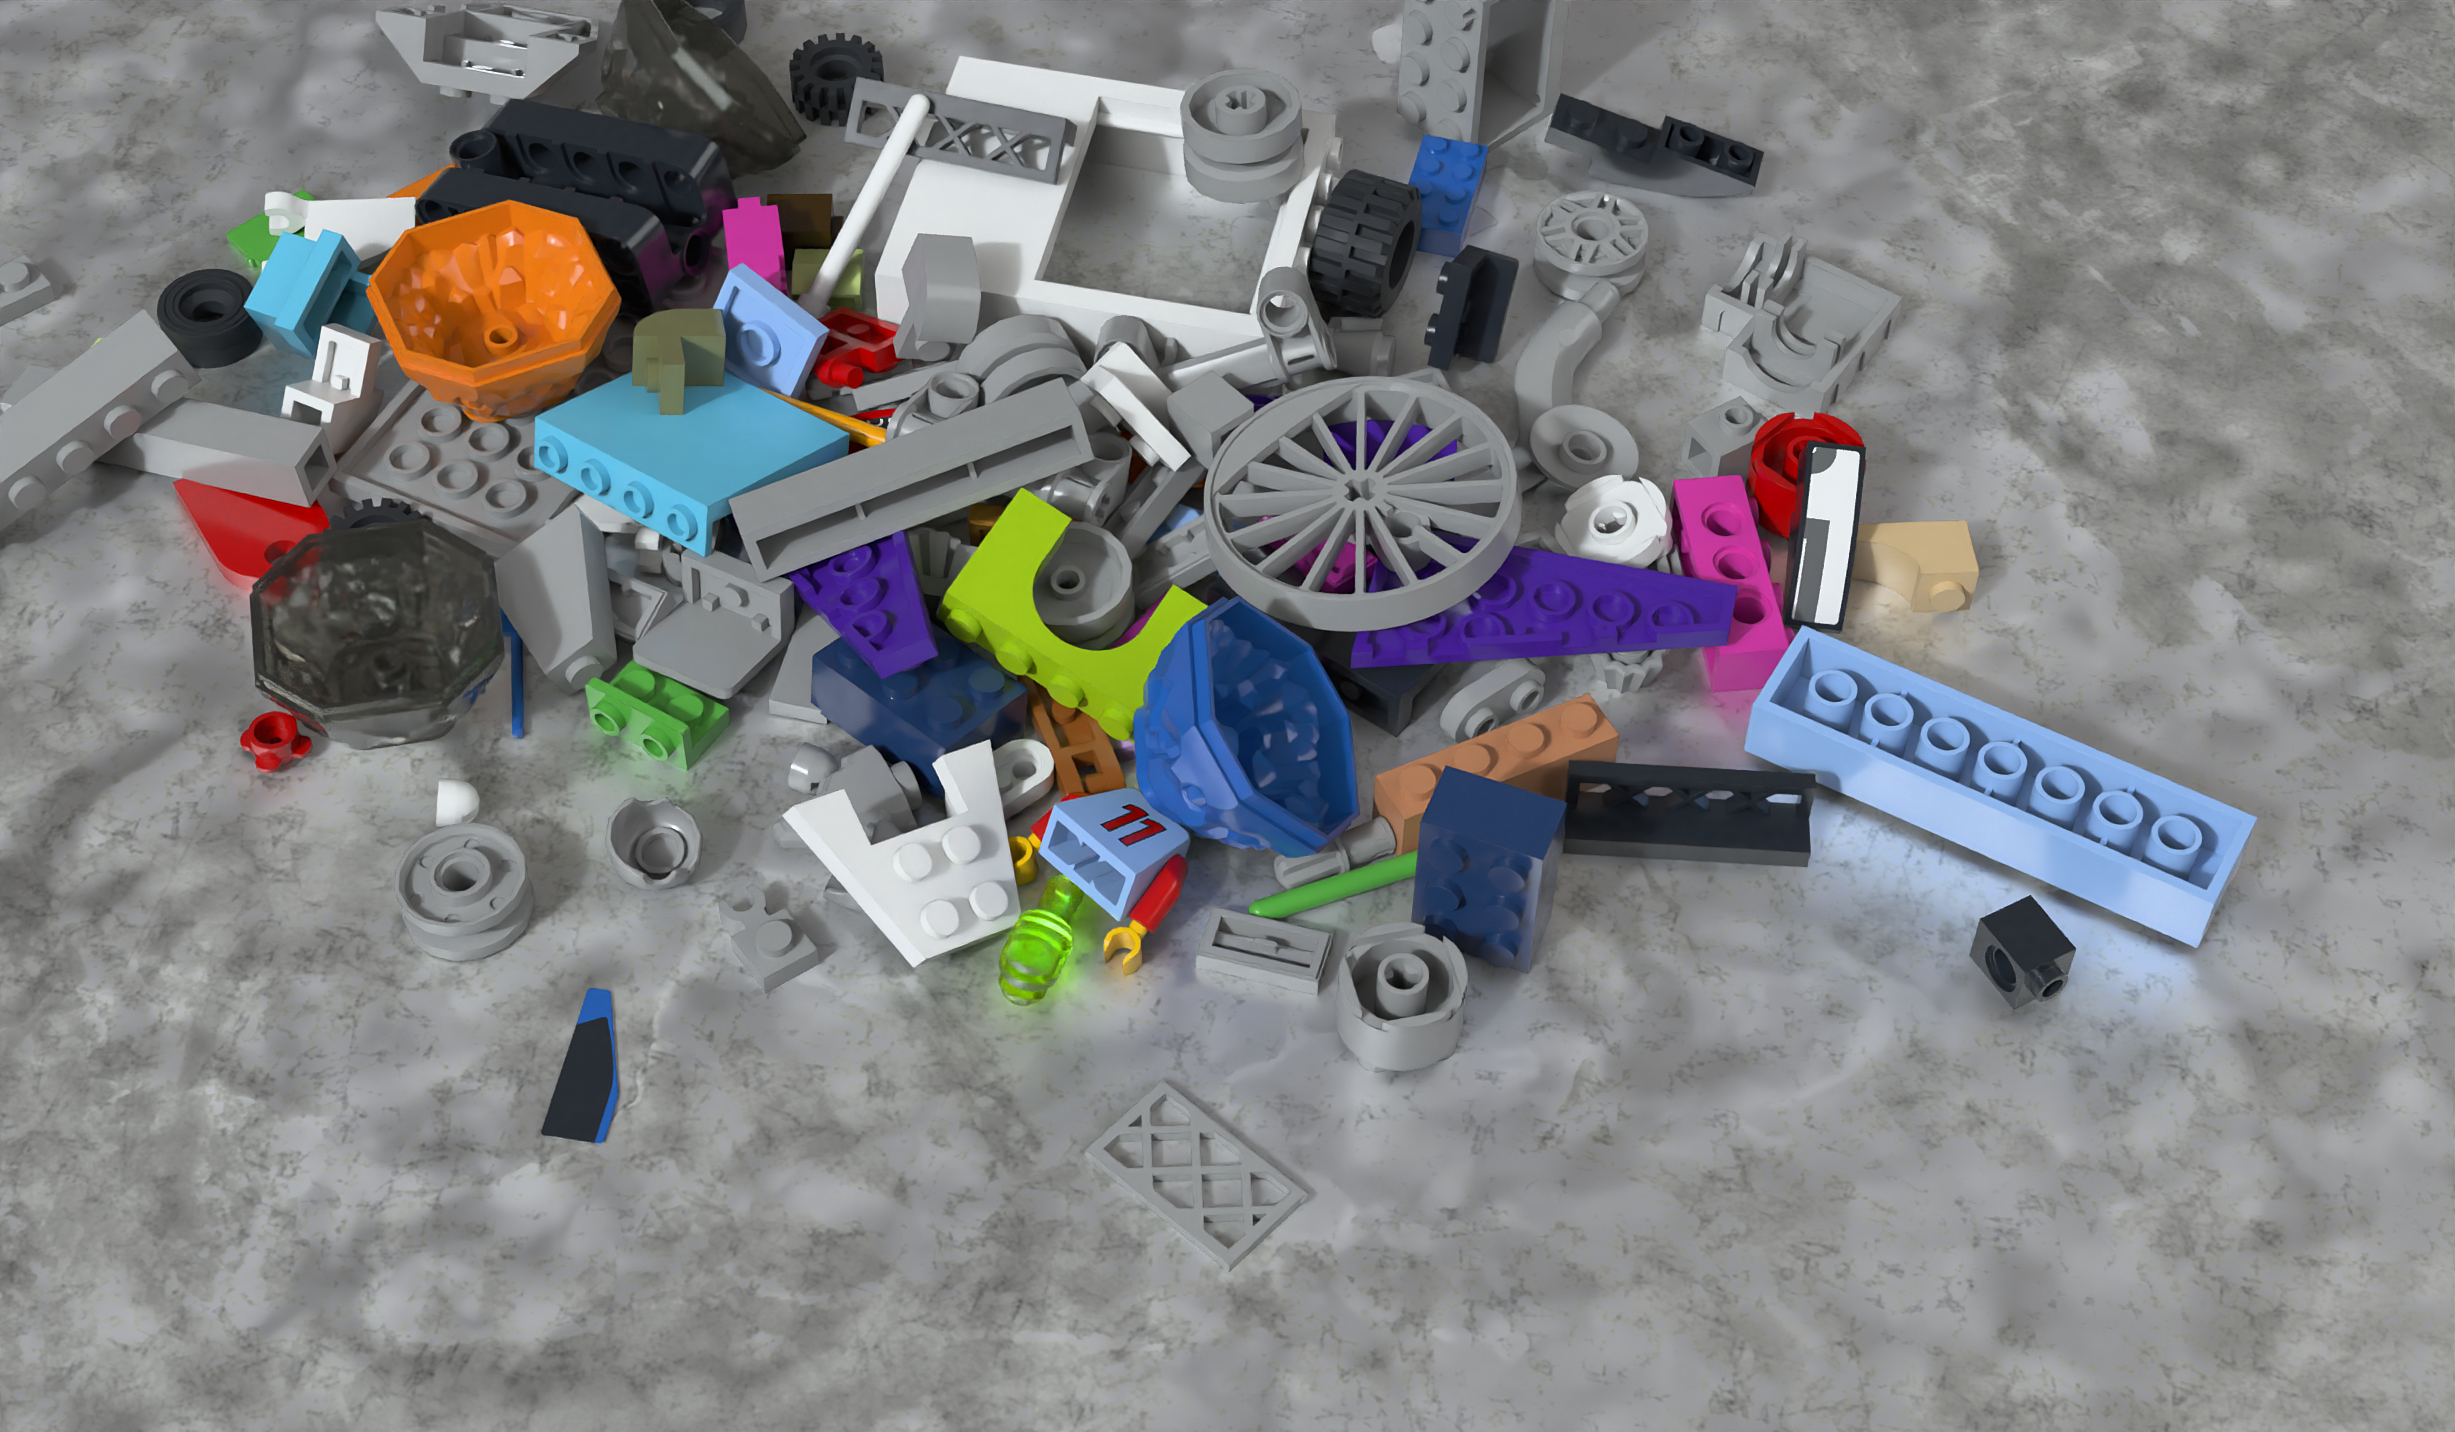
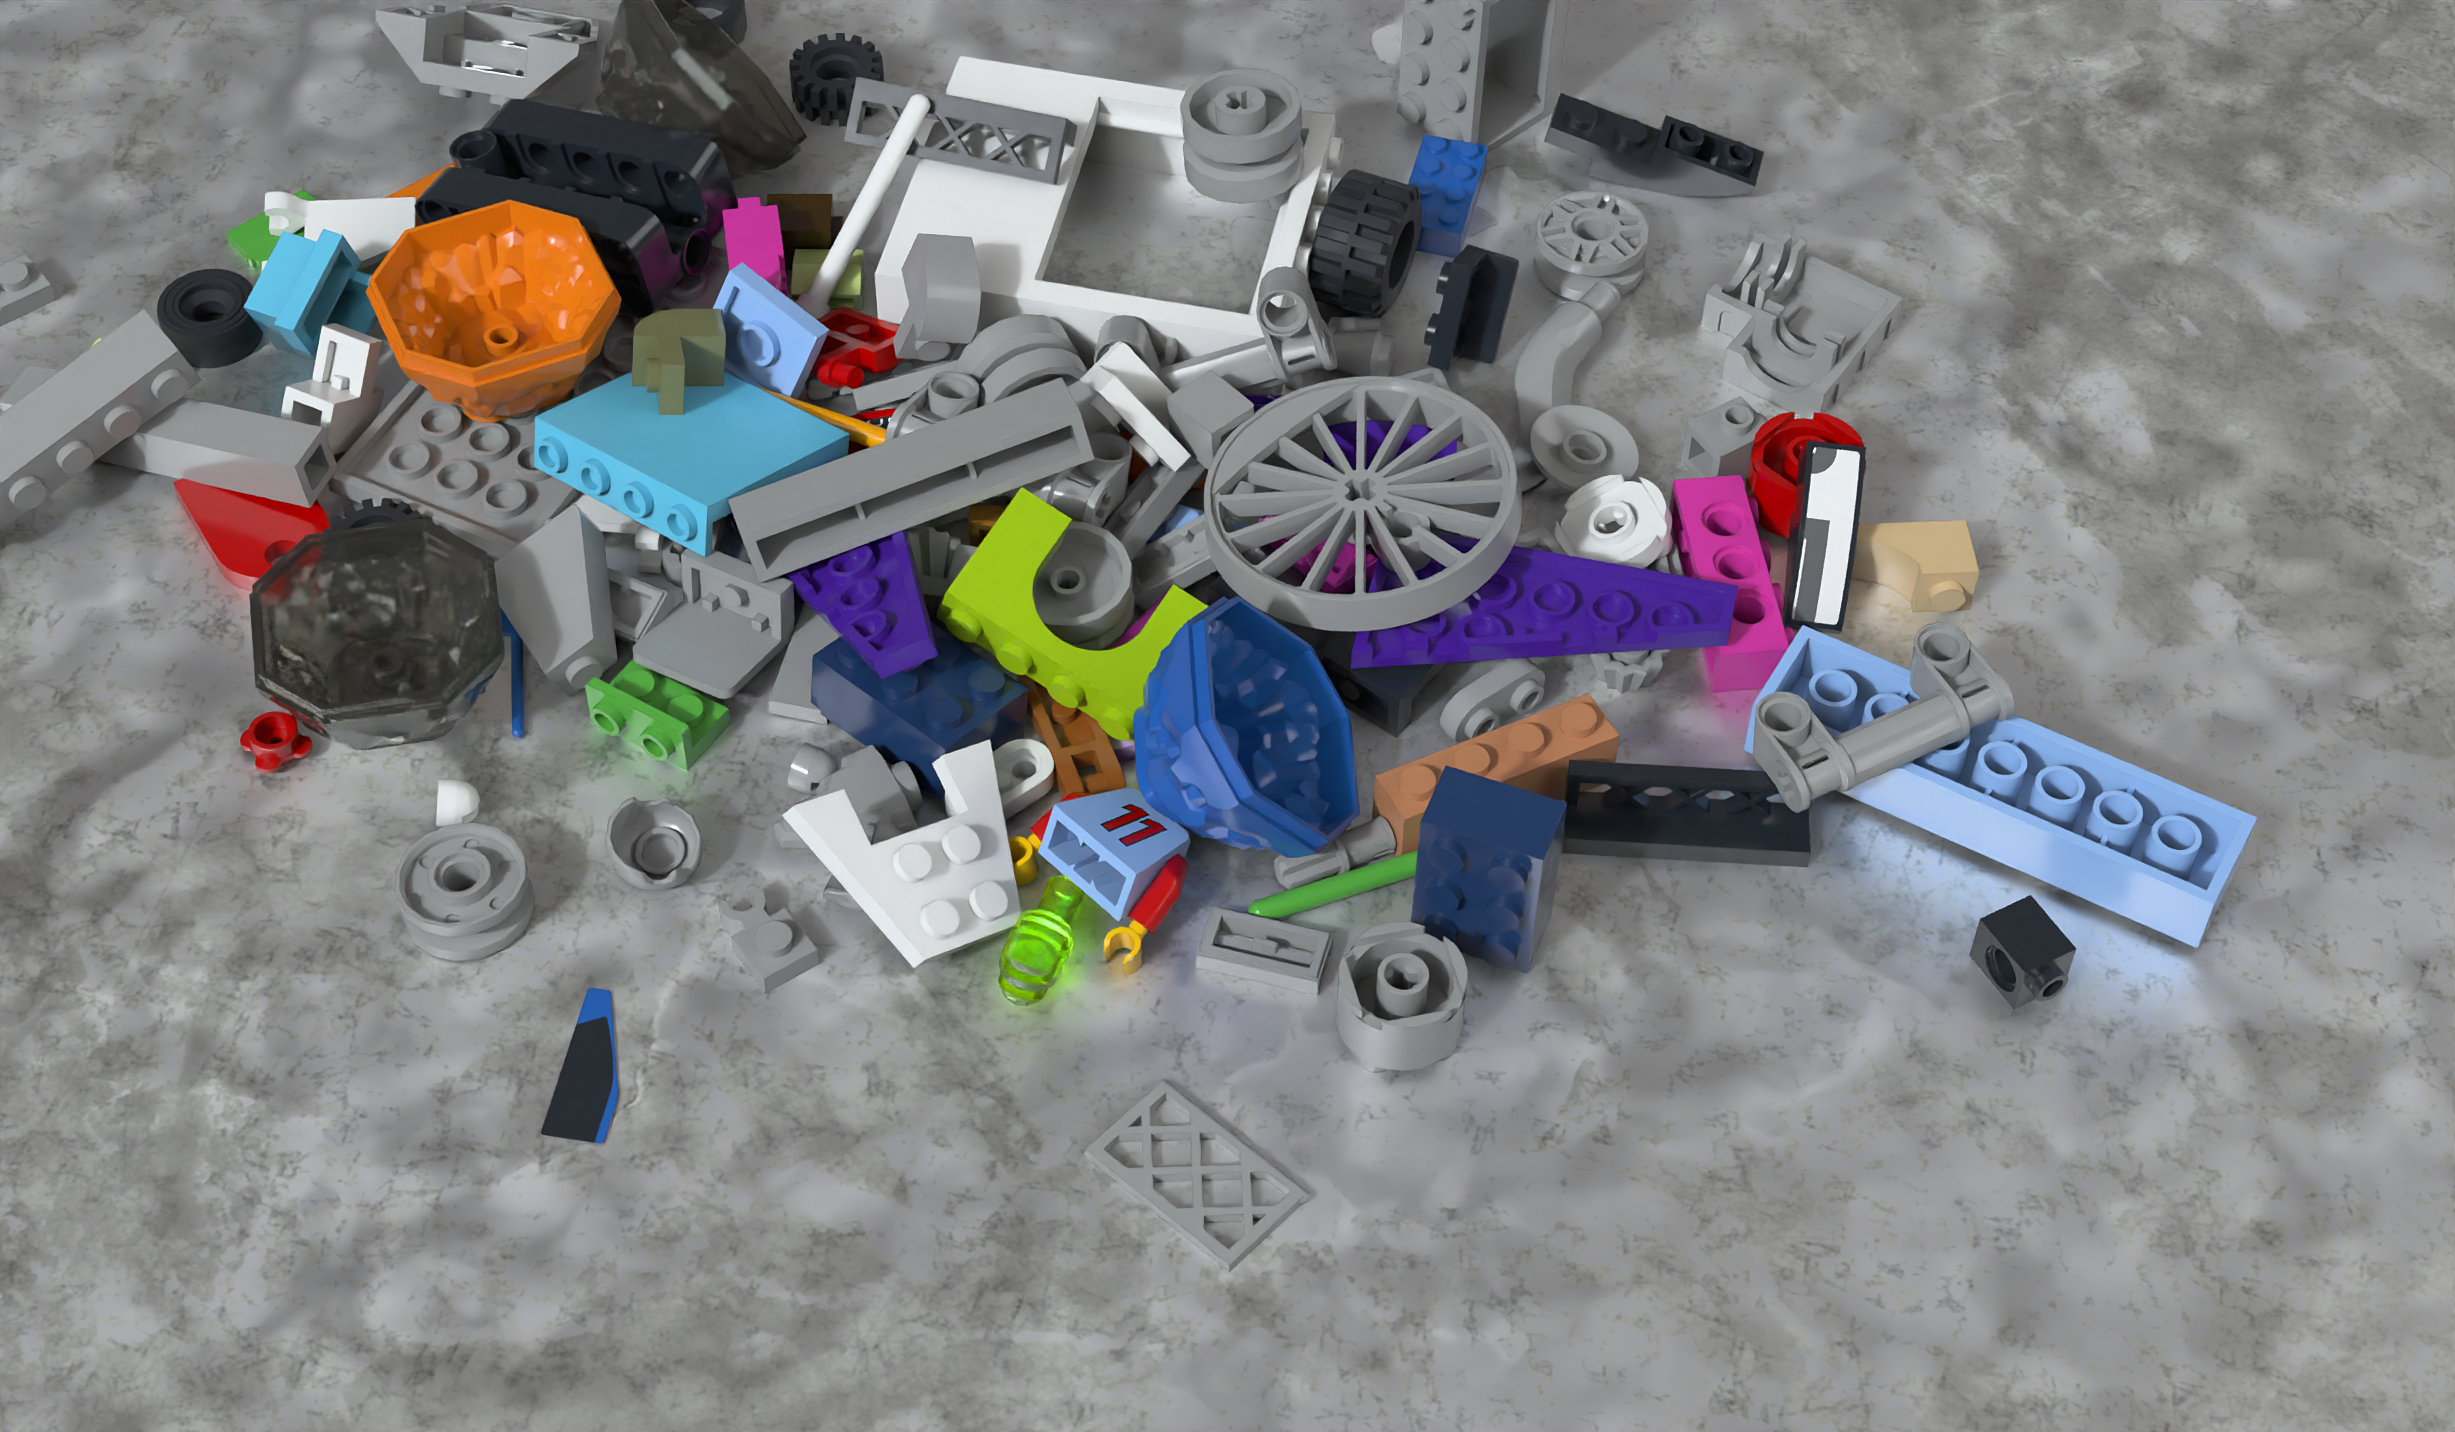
(1955, 695): none -> light grey piece

